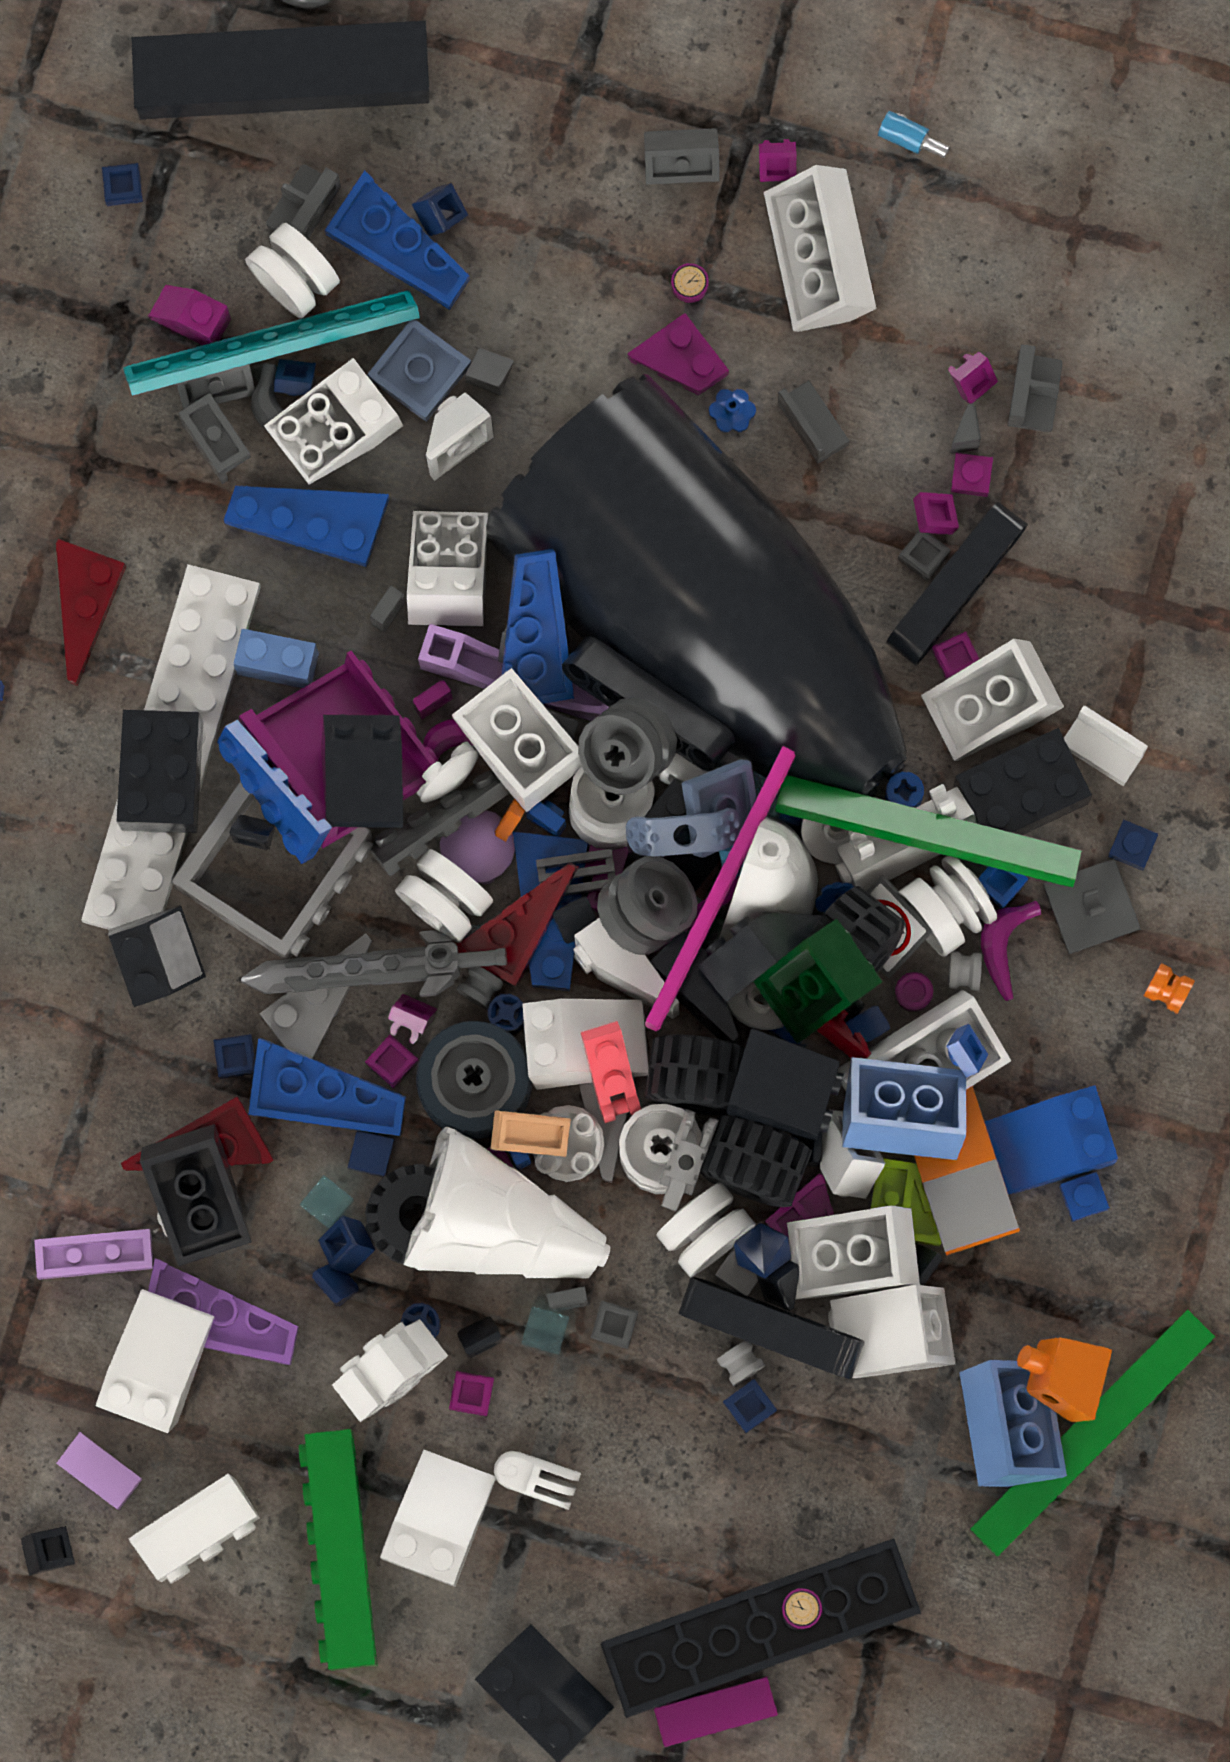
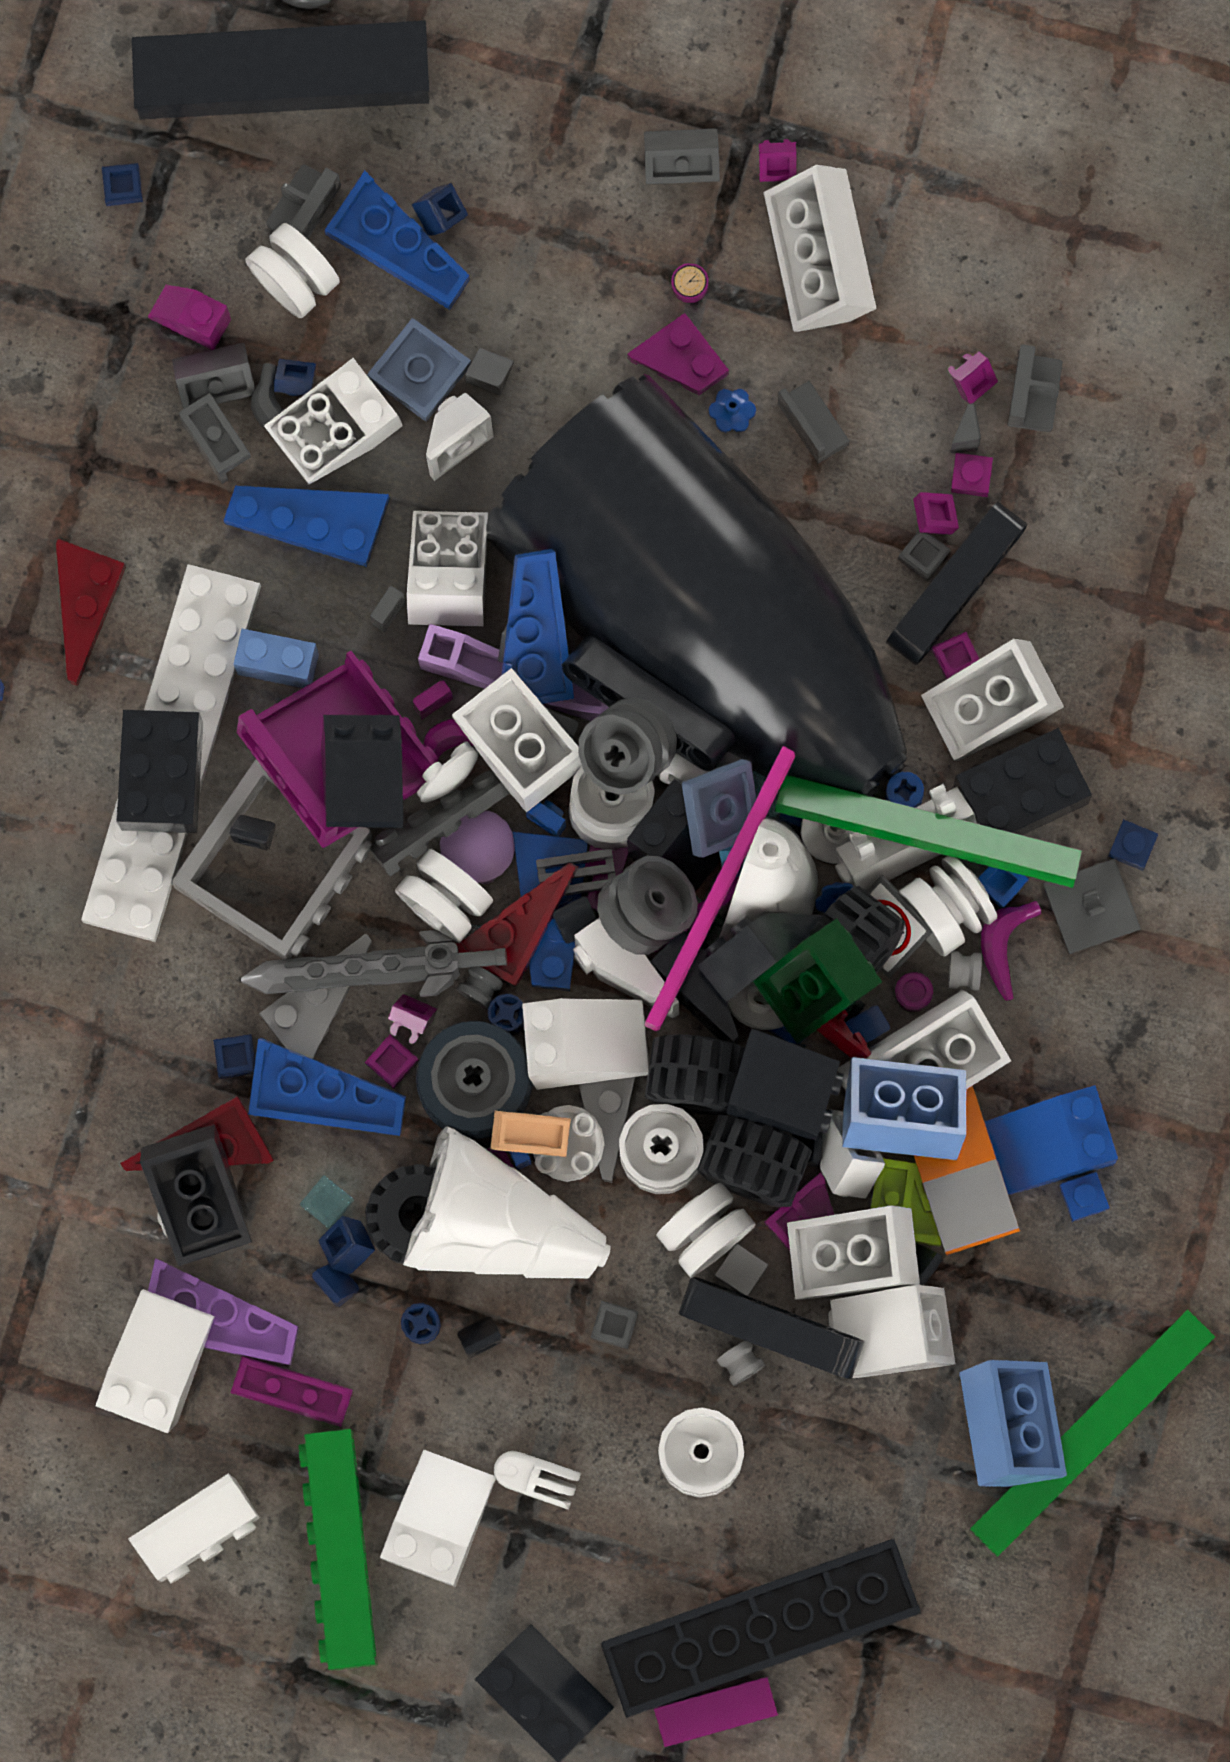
(47, 1550): black slope -> none
(94, 1254): lavender plate -> none
(99, 1471): lavender tile -> none
(156, 955): black slope -> none
(271, 342): teal tile -> none
(289, 814): blue wing -> none
(291, 1391): none -> magenta tile
(371, 1154): dark blue tile -> none
(388, 1368): white brick -> none
(471, 1394): magenta tile -> none
(509, 820): orange tile -> none
(545, 1330): clear light blue tile -> none
(567, 1299): dark grey tile -> none
(610, 1070): coral plate -> none
(655, 835): sand blue piece -> none
(674, 1177): light grey hinge -> none
(713, 1432): none -> white wheel
(749, 1406): dark blue plate -> none
(762, 1250): dark blue slope -> none
(781, 1286): black slope -> none
(801, 1608): tile -> none
(910, 135): dark azure piece -> none
(966, 1050): blue plate -> none
(1066, 1376): orange torso -> none
(1104, 746): white panel -> none
(1169, 988): orange wheel -> none

